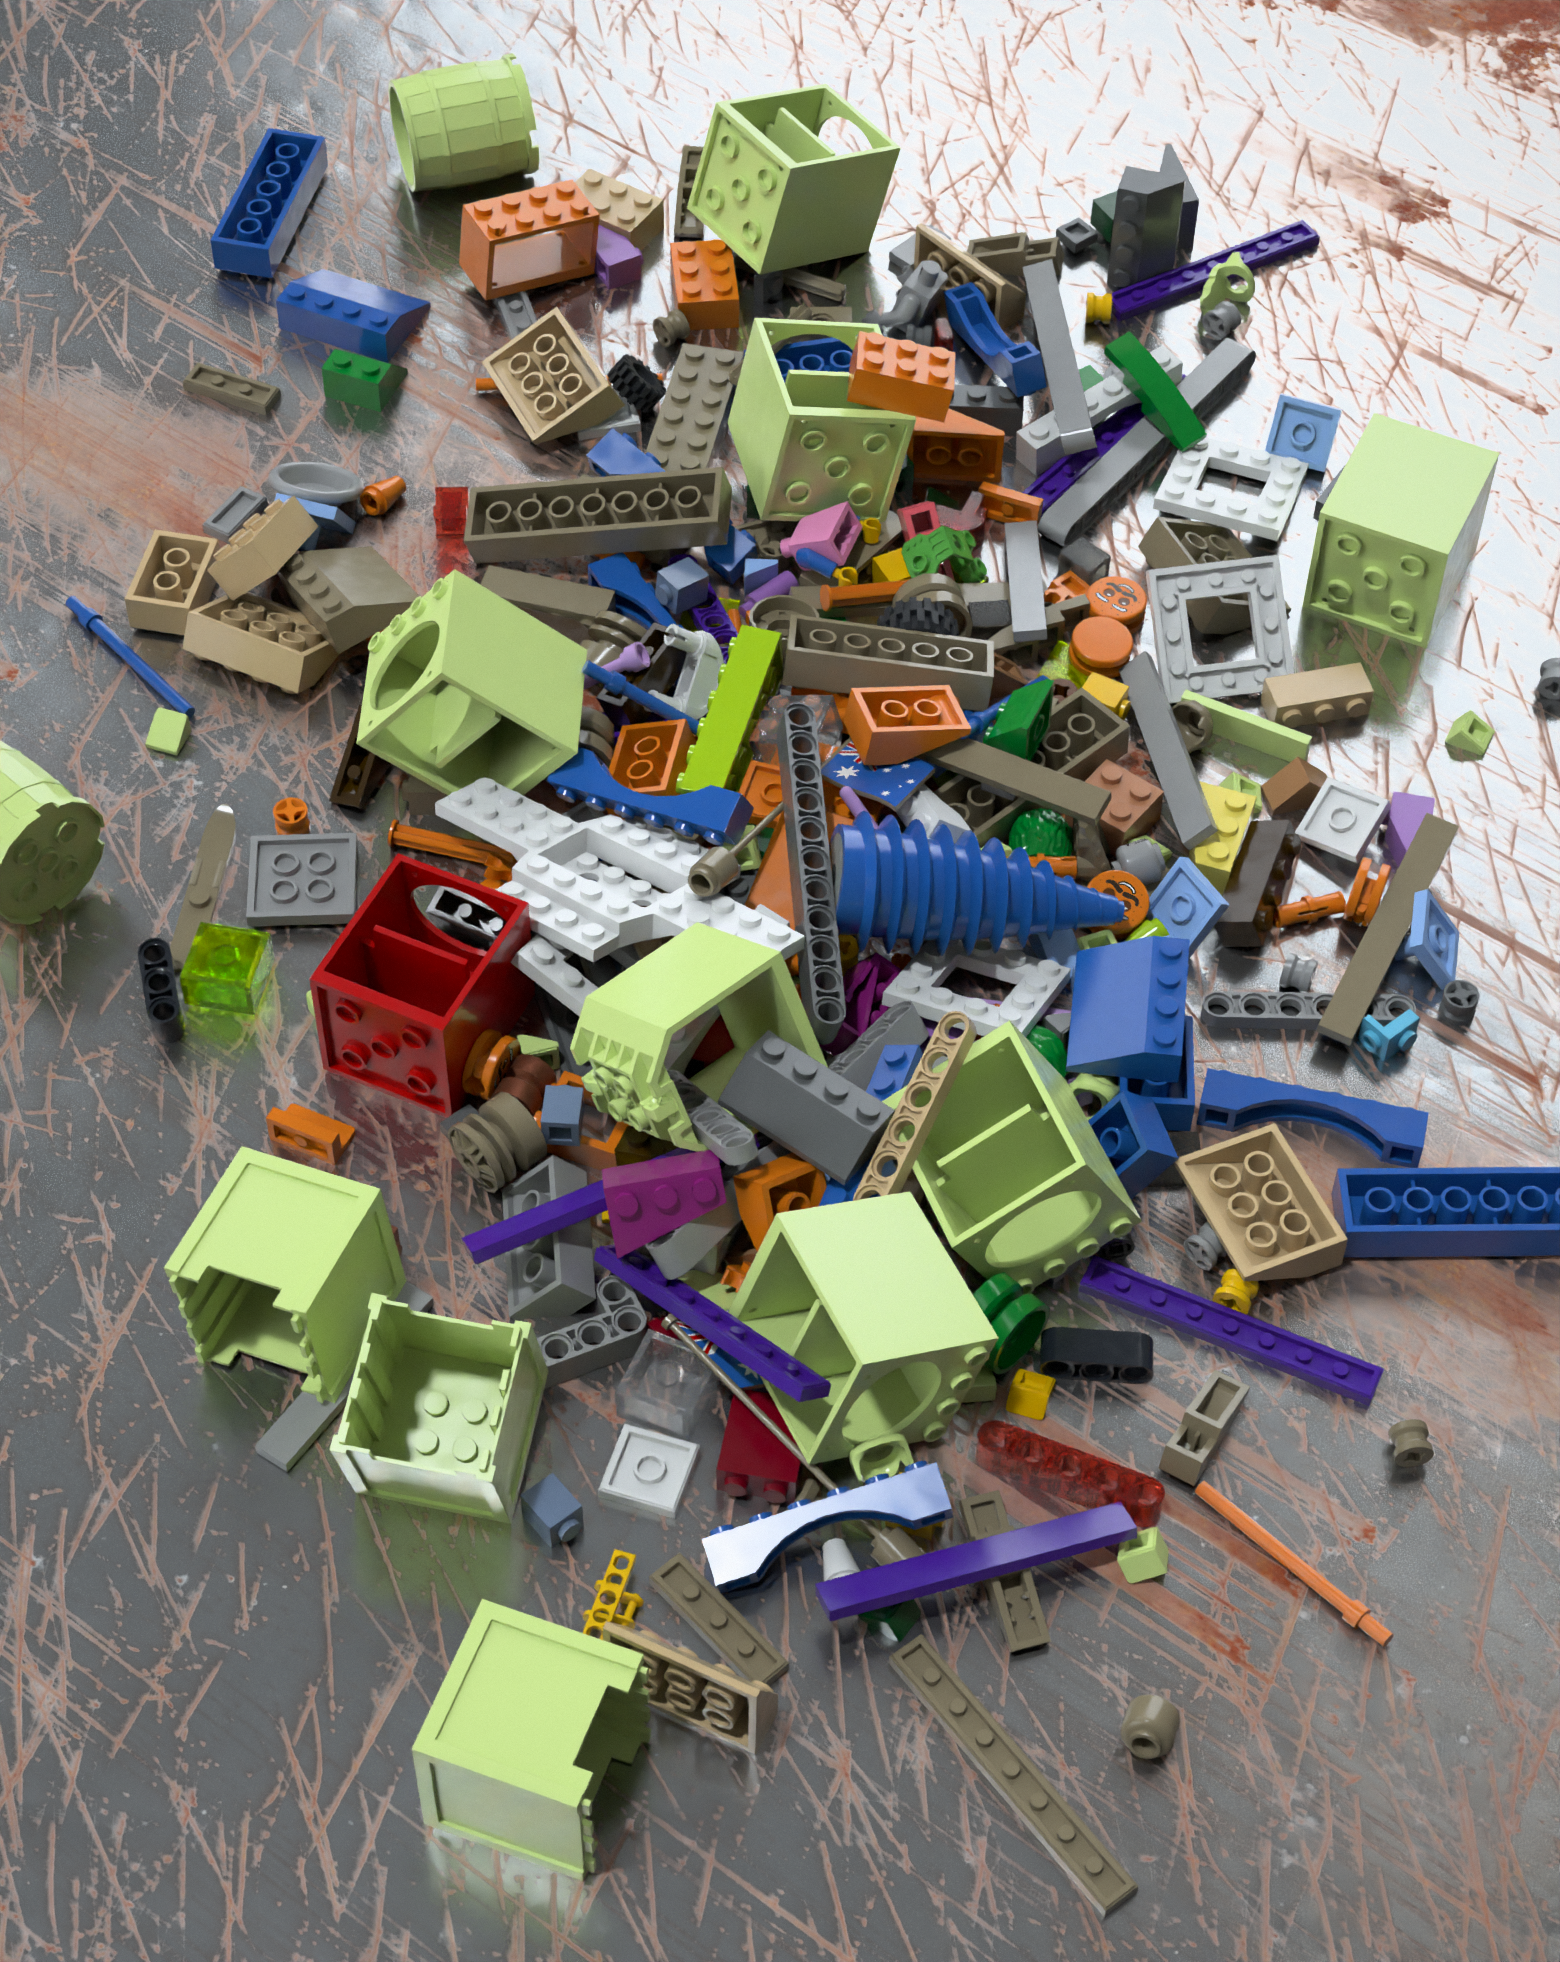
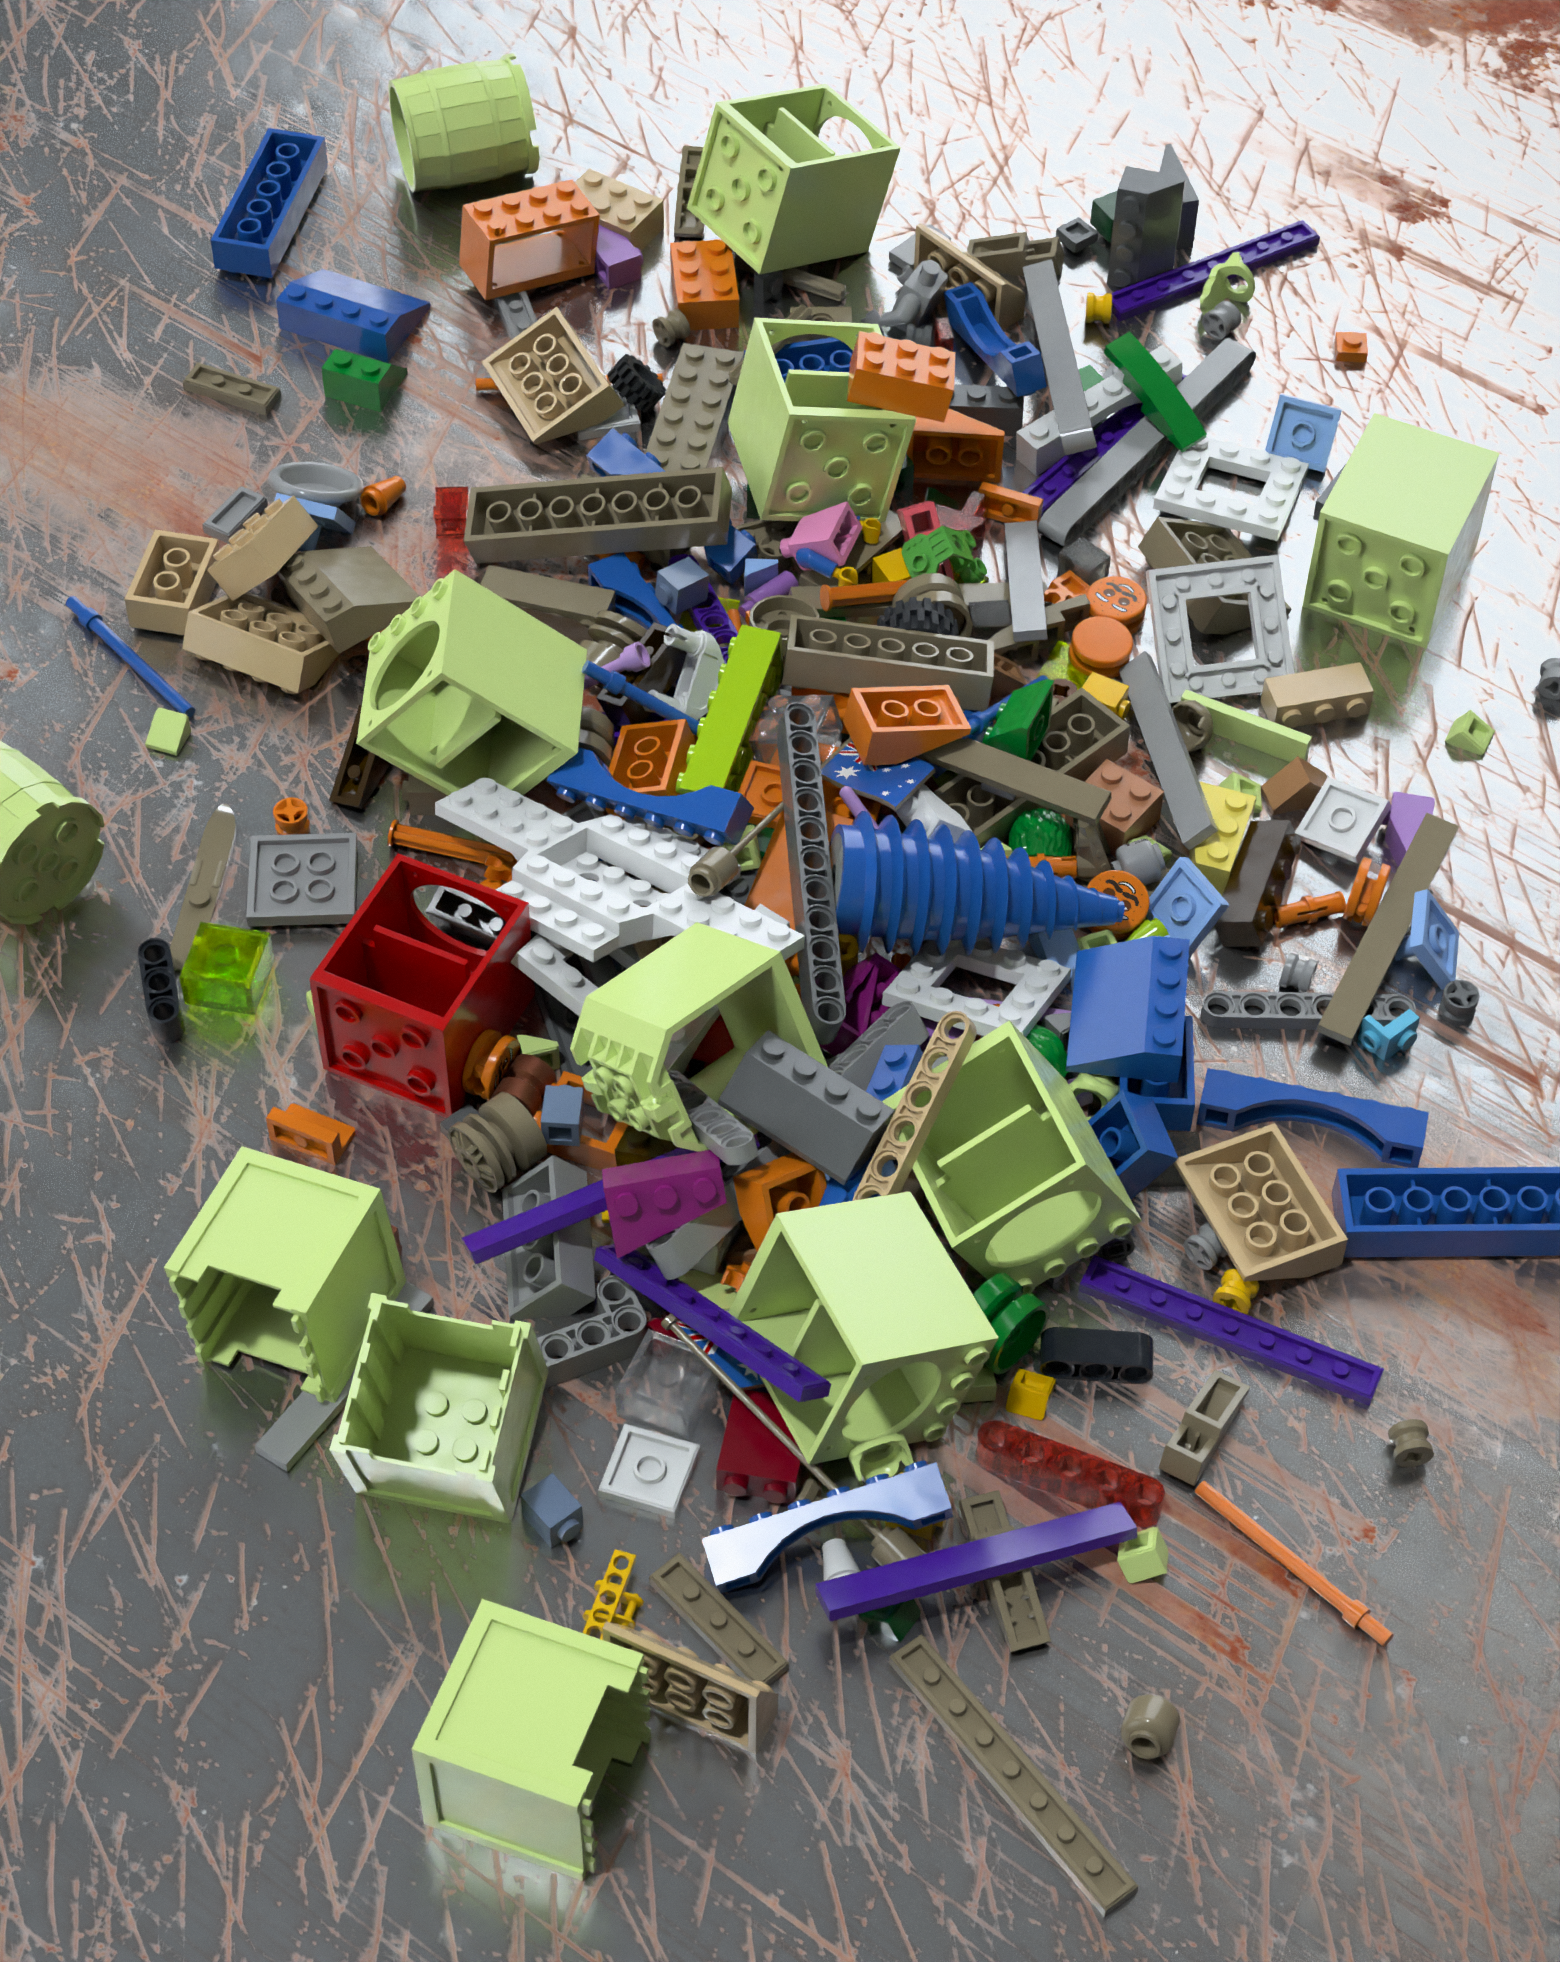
(1351, 347): none -> orange plate

